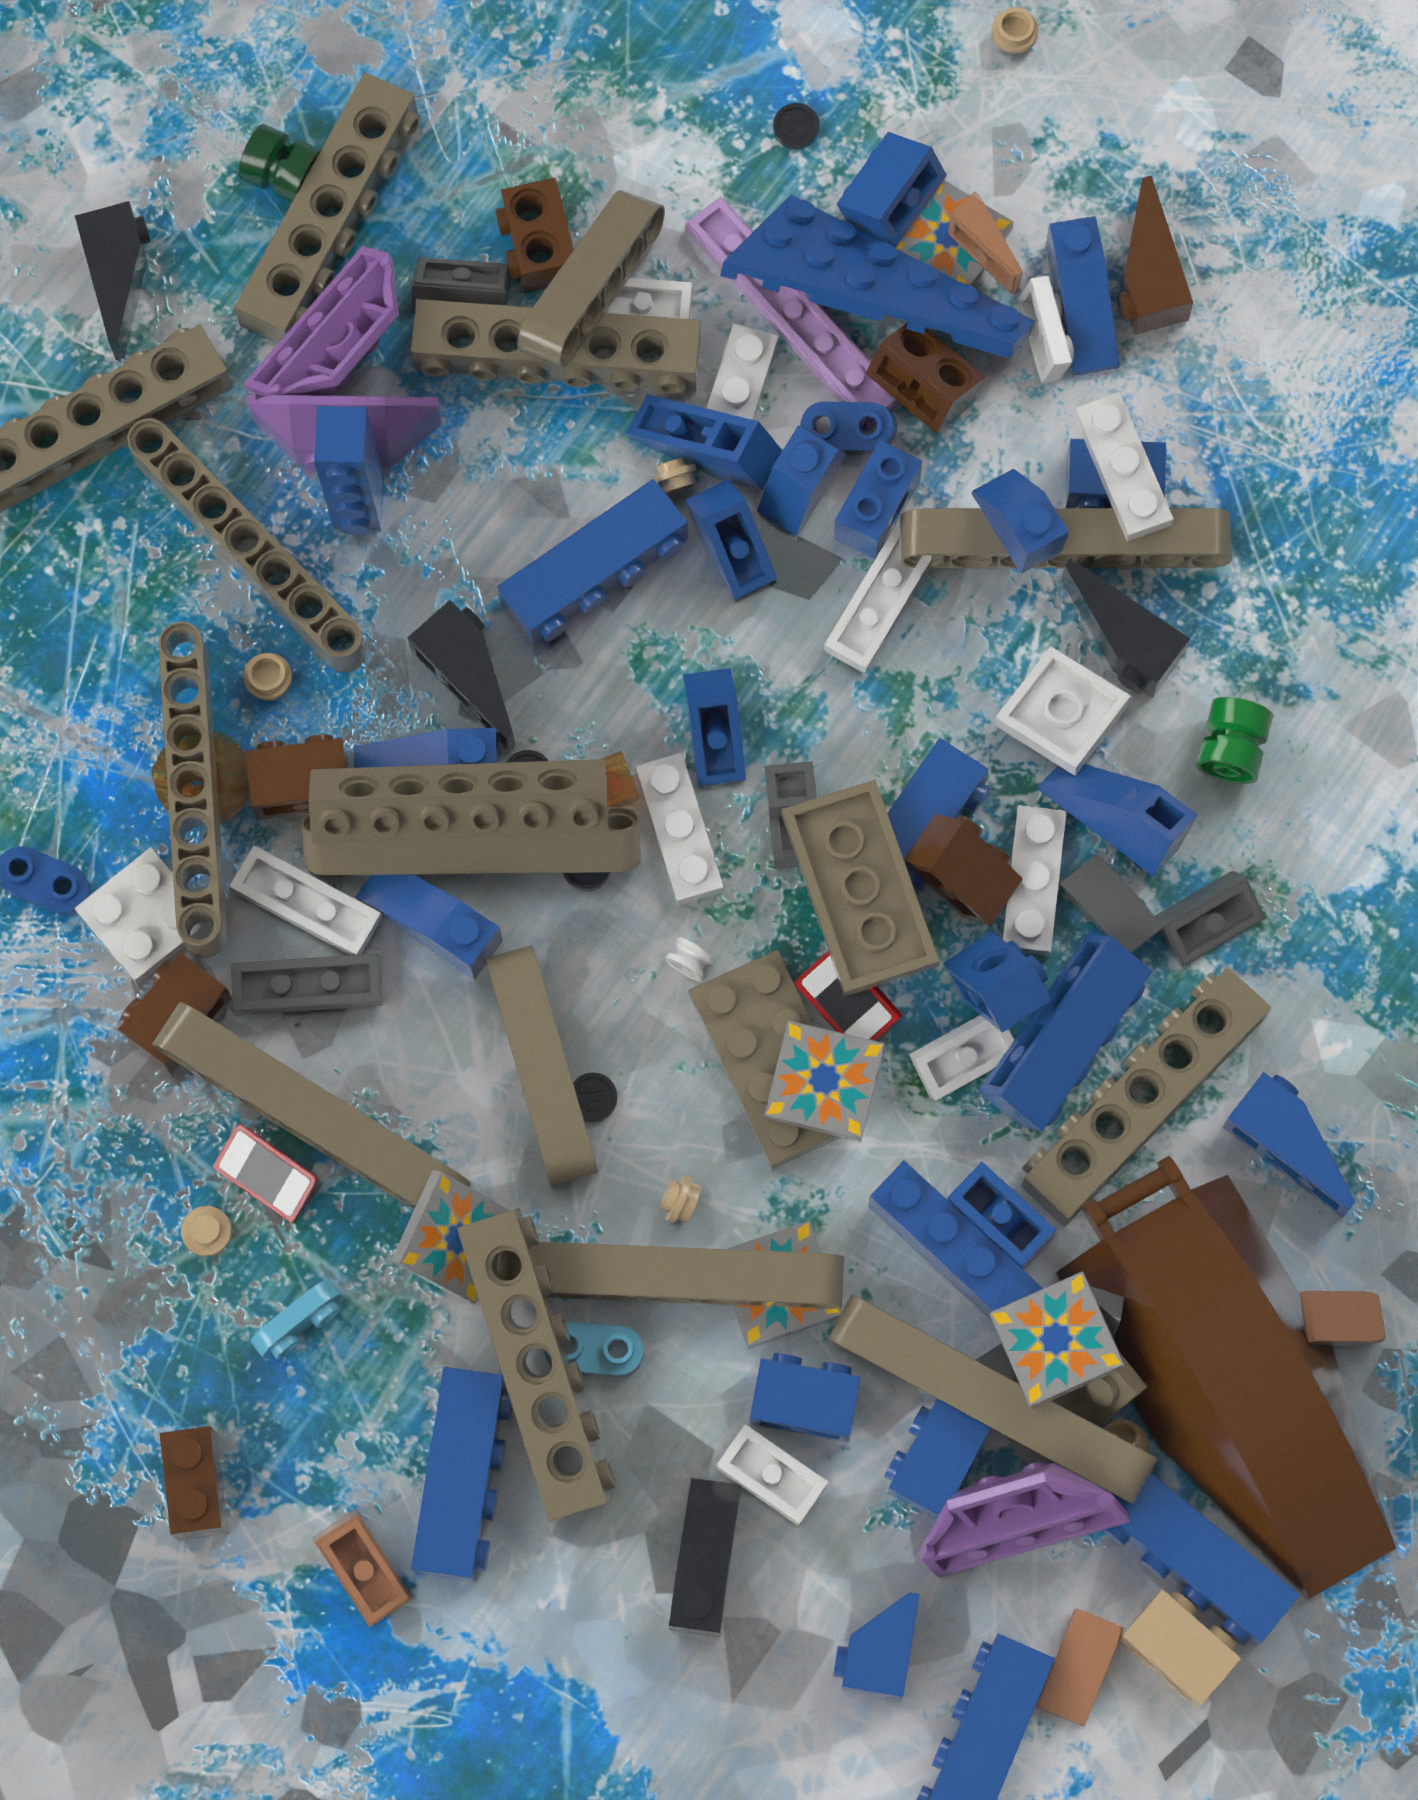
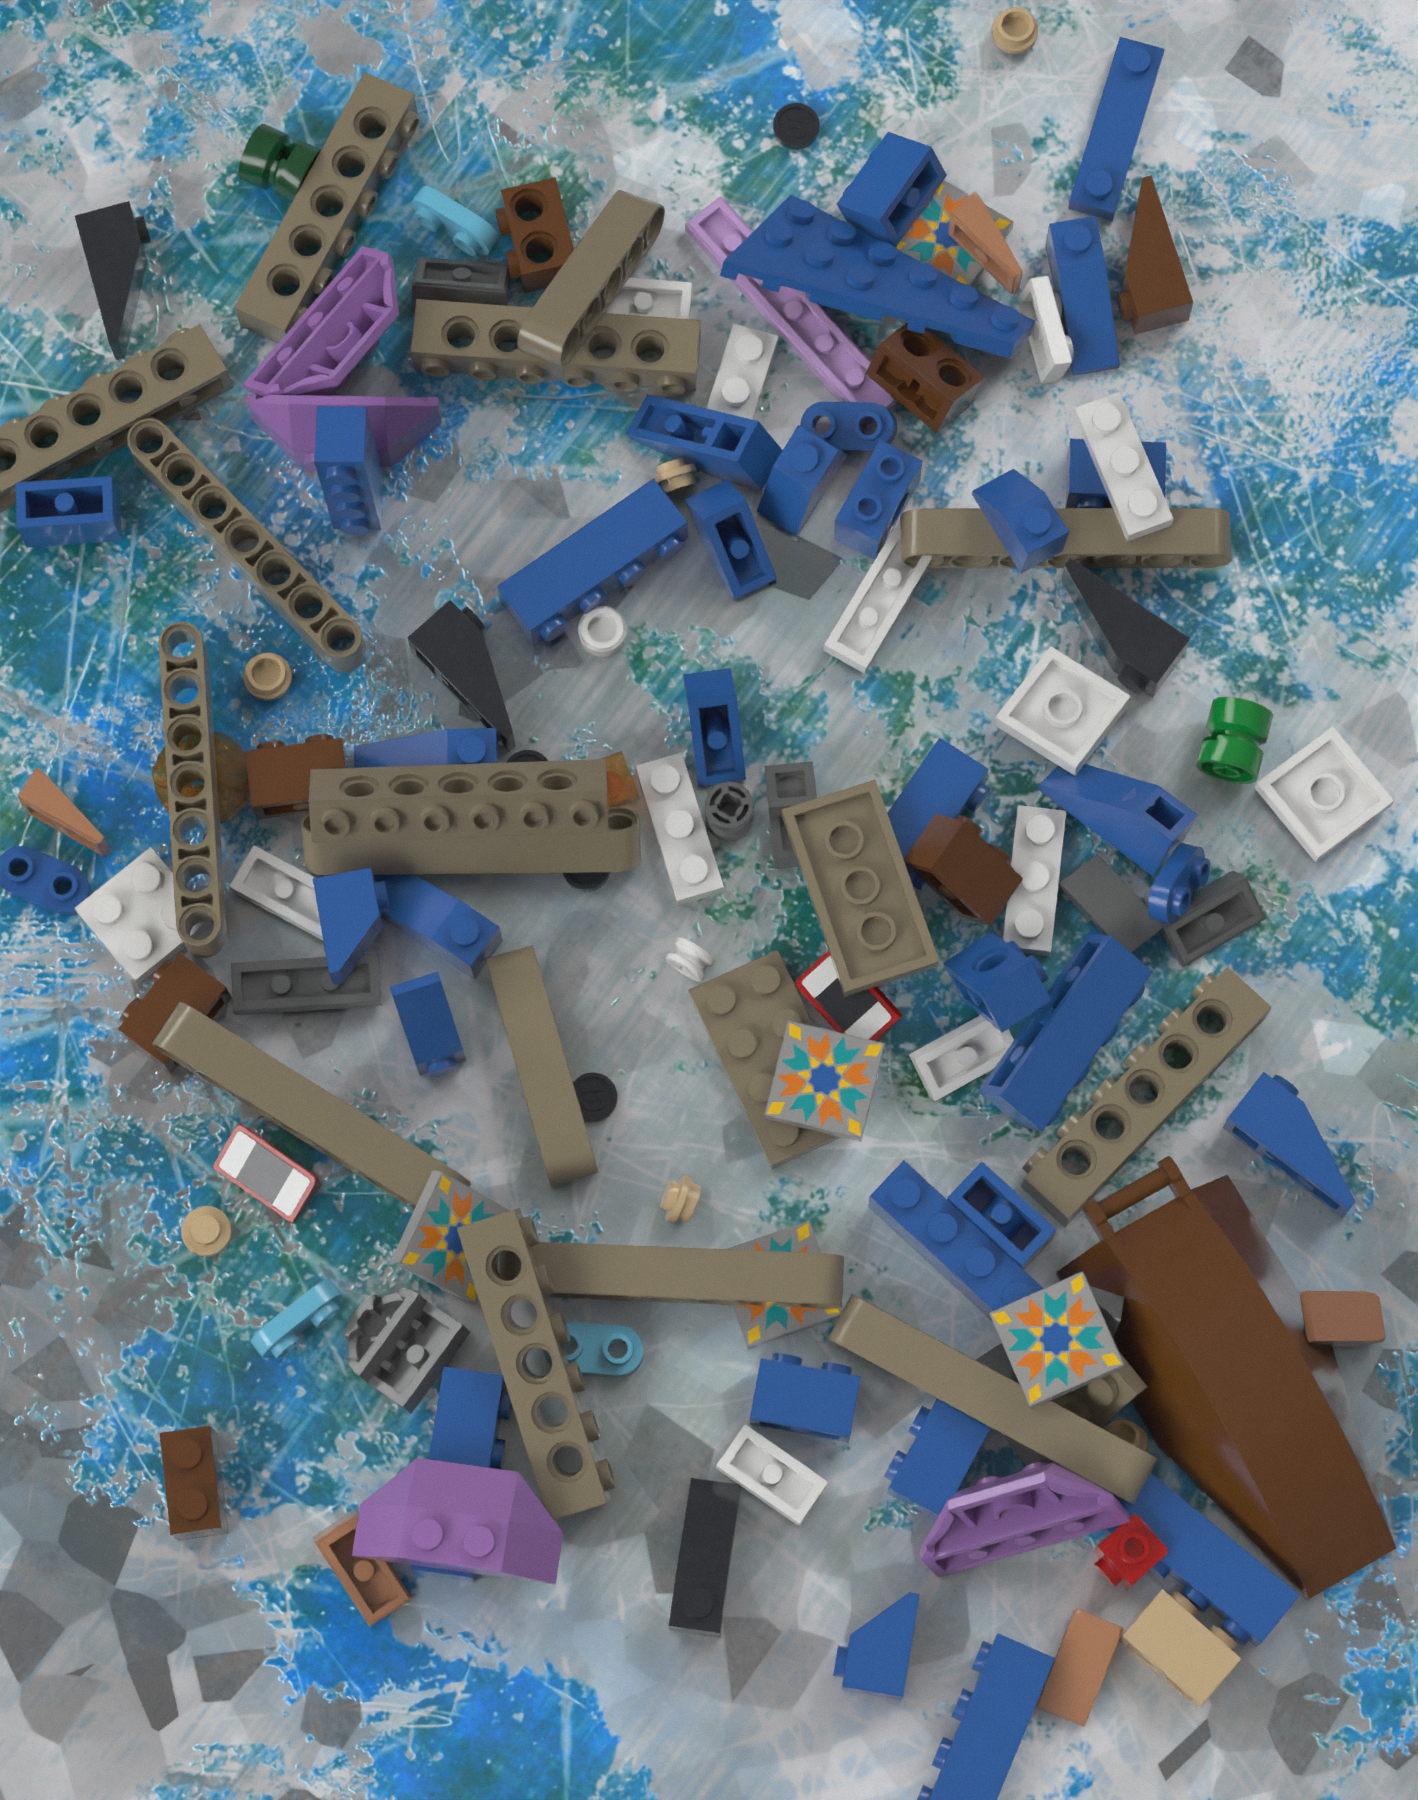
(49, 804): none -> nougat slope
(68, 511): none -> blue brick
(349, 917): none -> blue slope
(401, 1345): none -> dark grey slope
(428, 1025): none -> blue slope
(460, 1522): none -> medium lavender wedge
(466, 228): none -> medium azure plate
(602, 631): none -> white tile
(731, 821): none -> dark grey wheel
(1116, 129): none -> blue plate
(1129, 1553): none -> red bracket
(1178, 883): none -> blue plate
(1324, 794): none -> white plate

